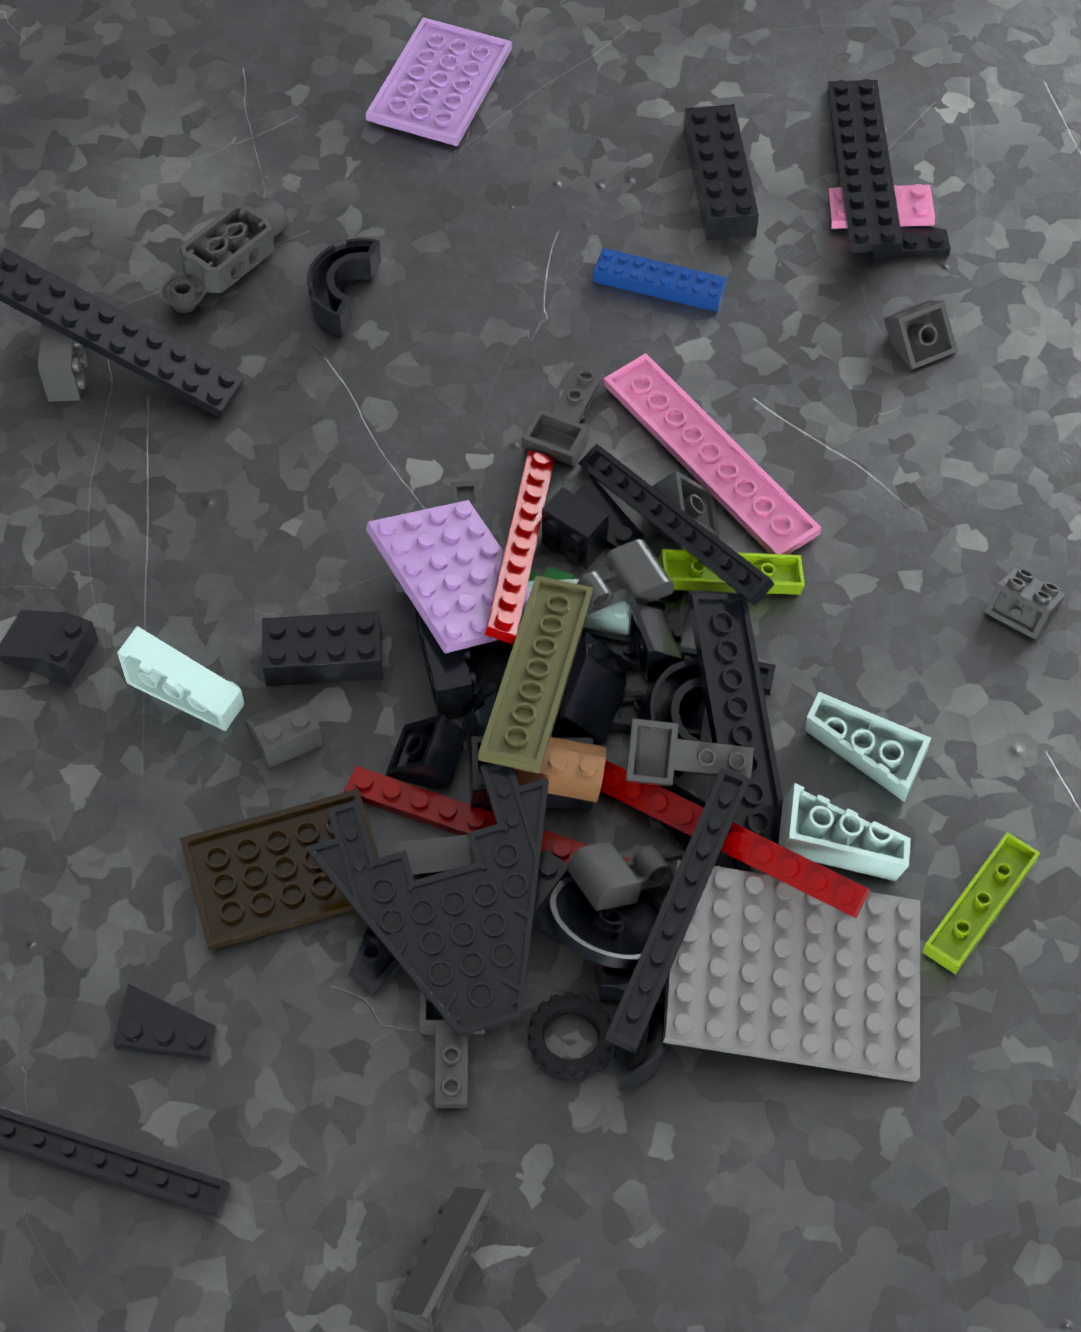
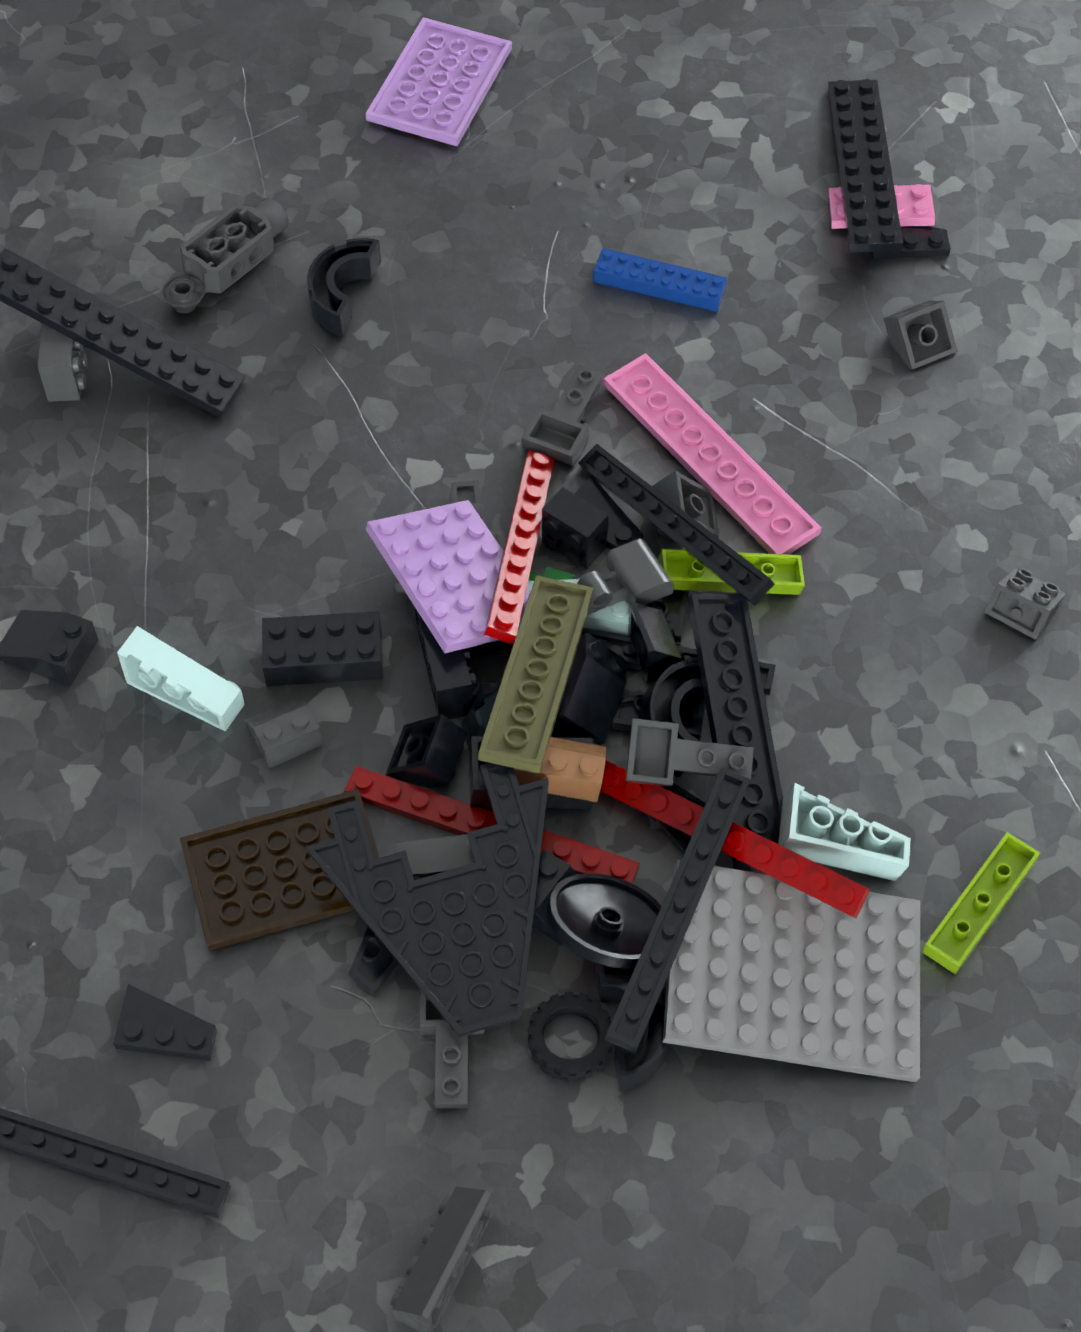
(612, 881): dark grey plate -> none
(720, 172): black brick -> none
(869, 742): light aqua wedge -> none

